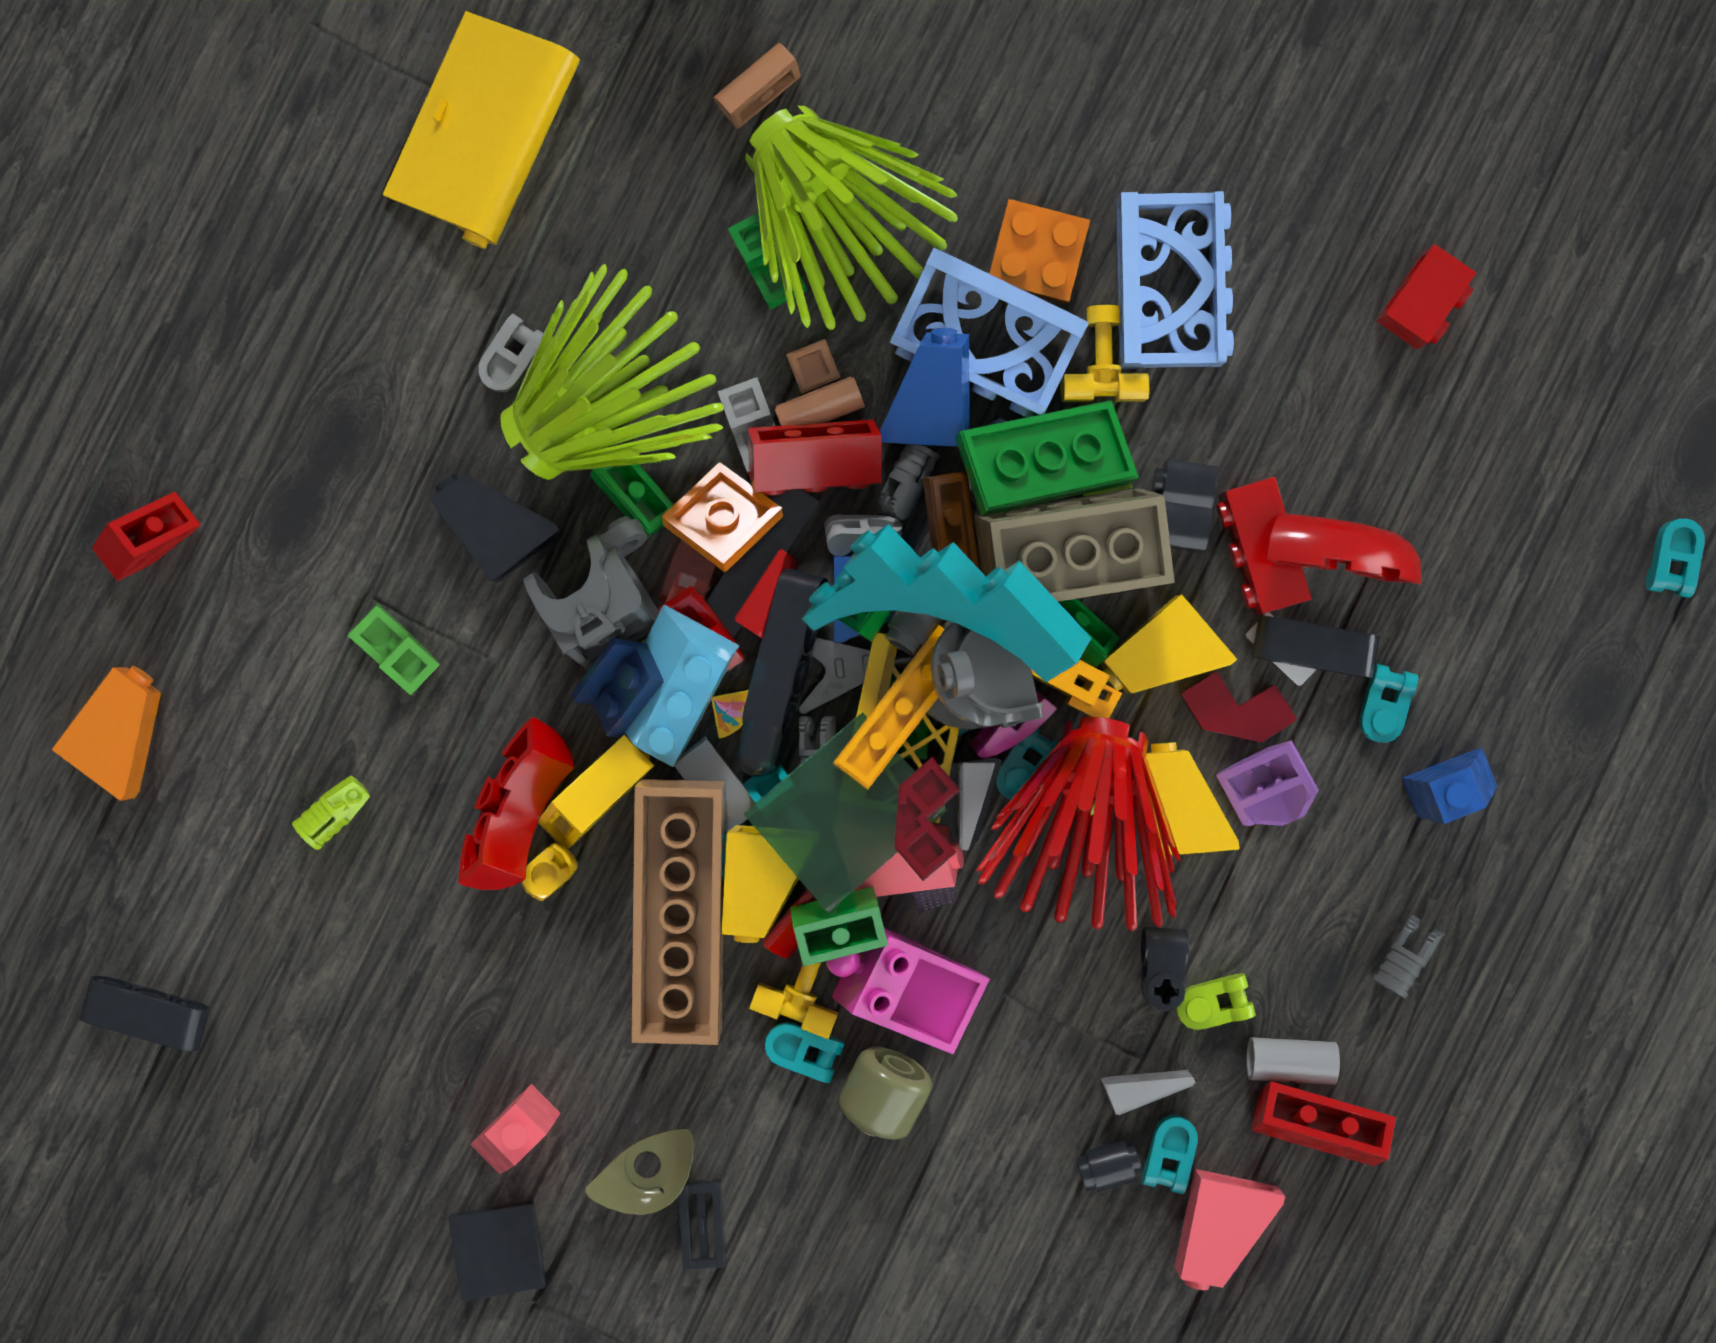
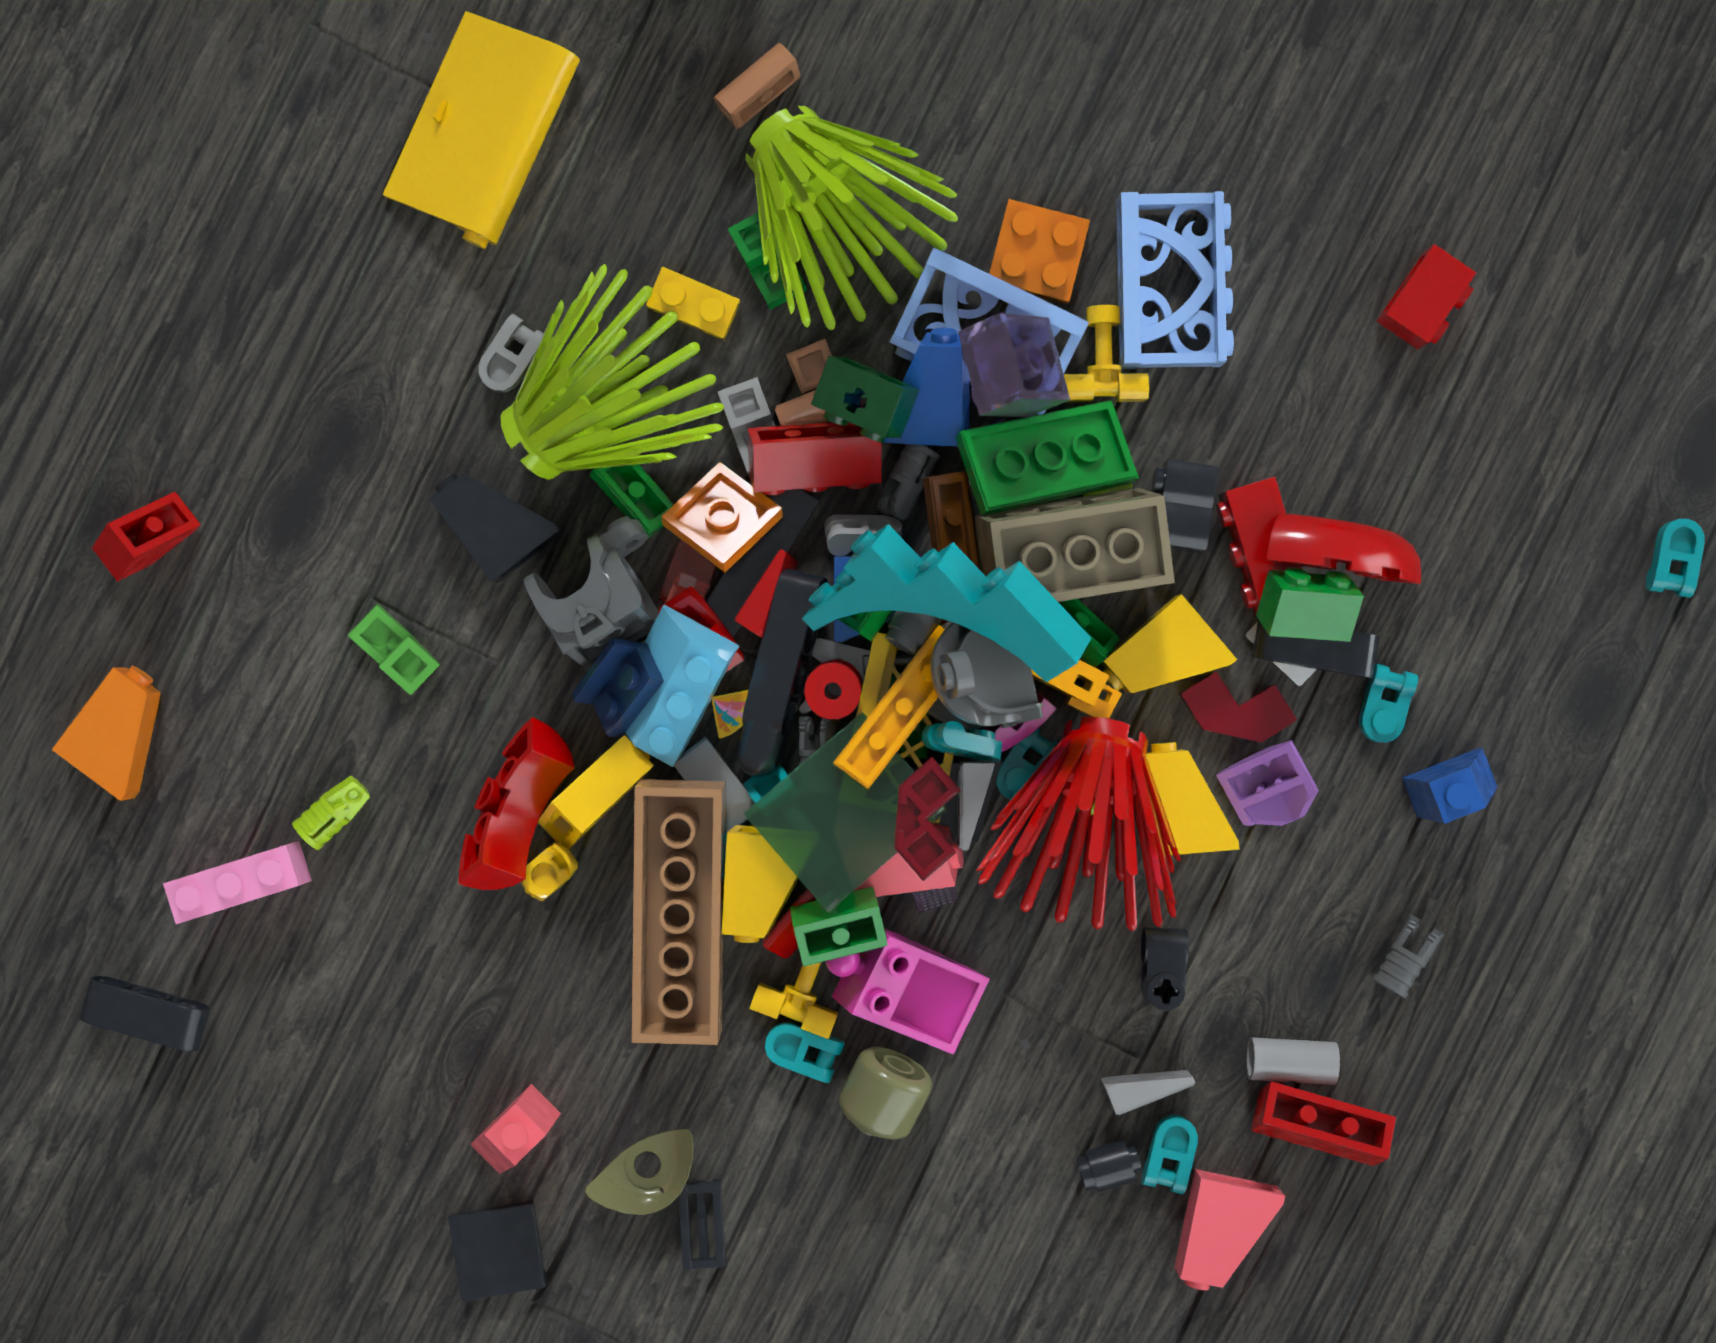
(237, 882): none -> bright pink brick
(694, 303): none -> yellow plate
(825, 703): none -> red piece
(887, 398): none -> dark green brick
(953, 740): none -> teal plate
(1013, 365): none -> clear purple brick
(1201, 1007): lime plate -> none
(1309, 605): none -> brick

